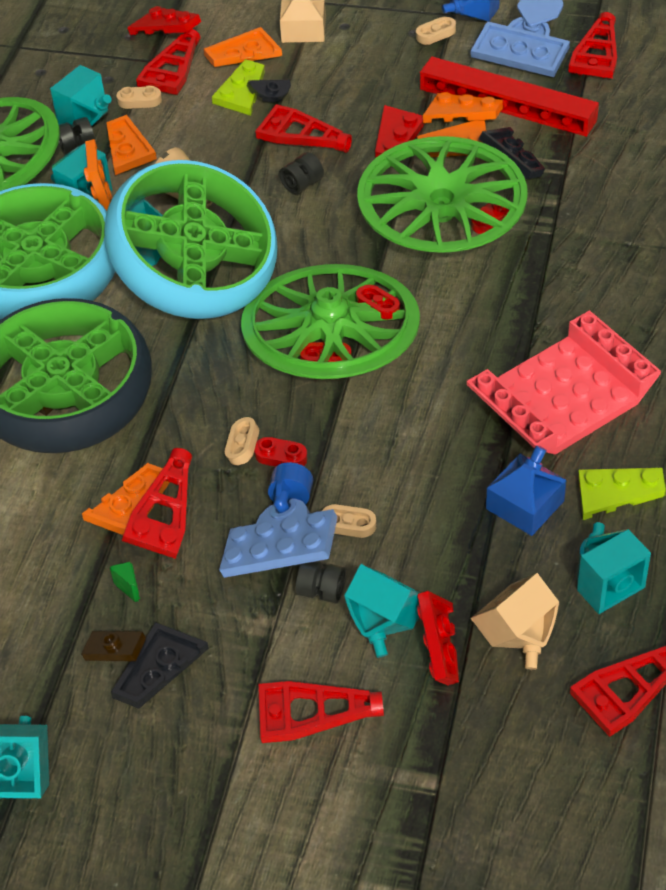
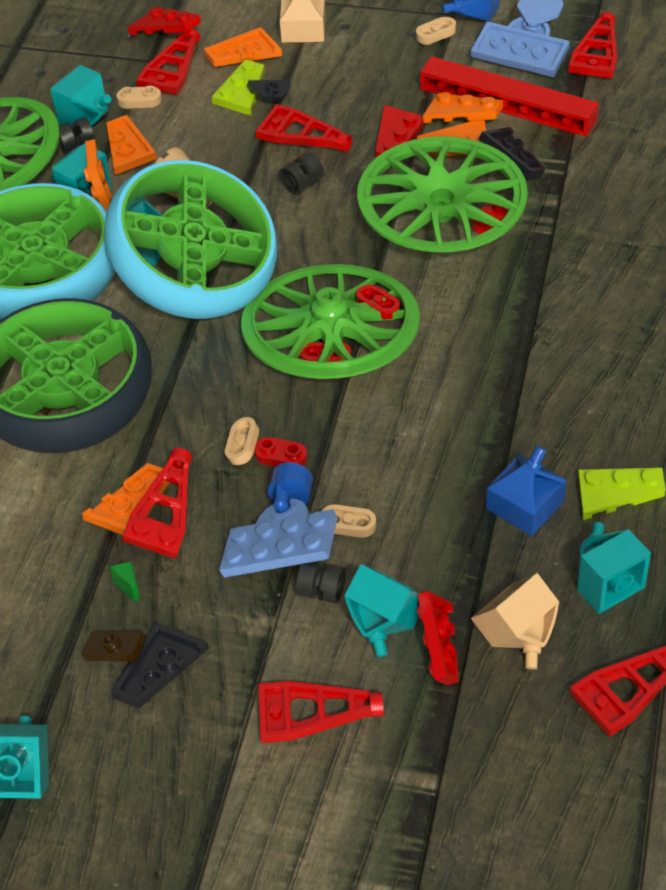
(569, 386): coral slope -> none

